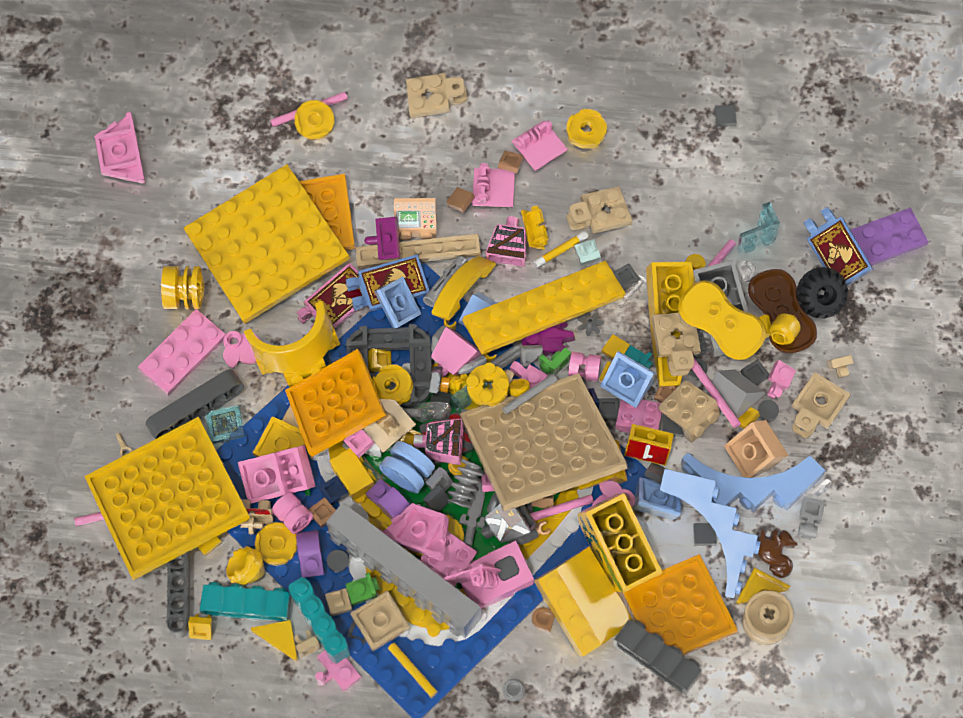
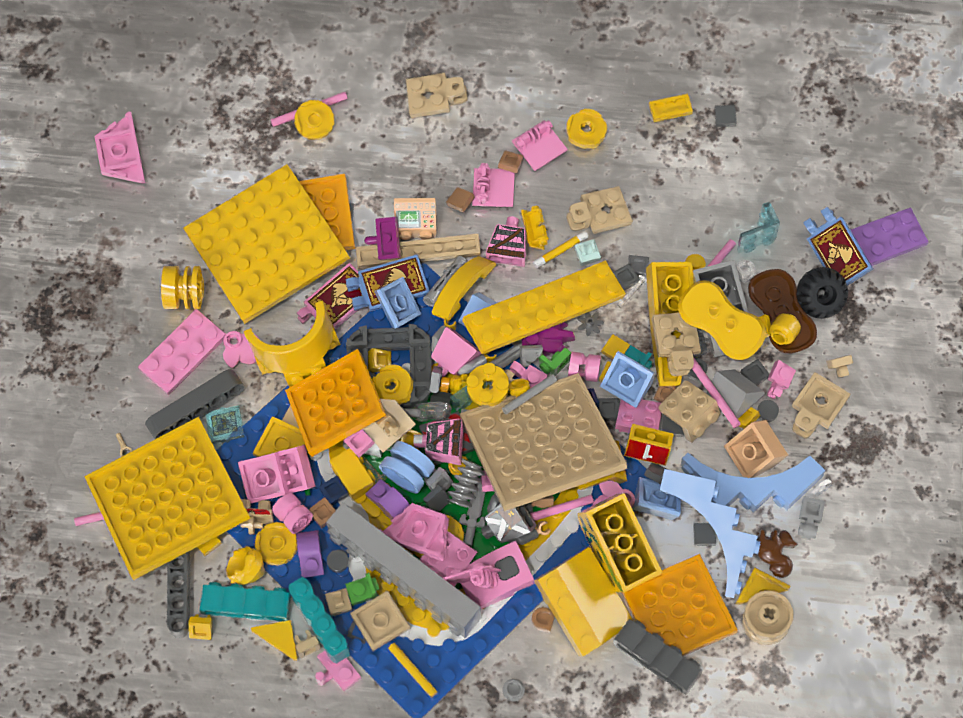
(639, 264): none -> flat silver tile
(670, 107): none -> yellow plate

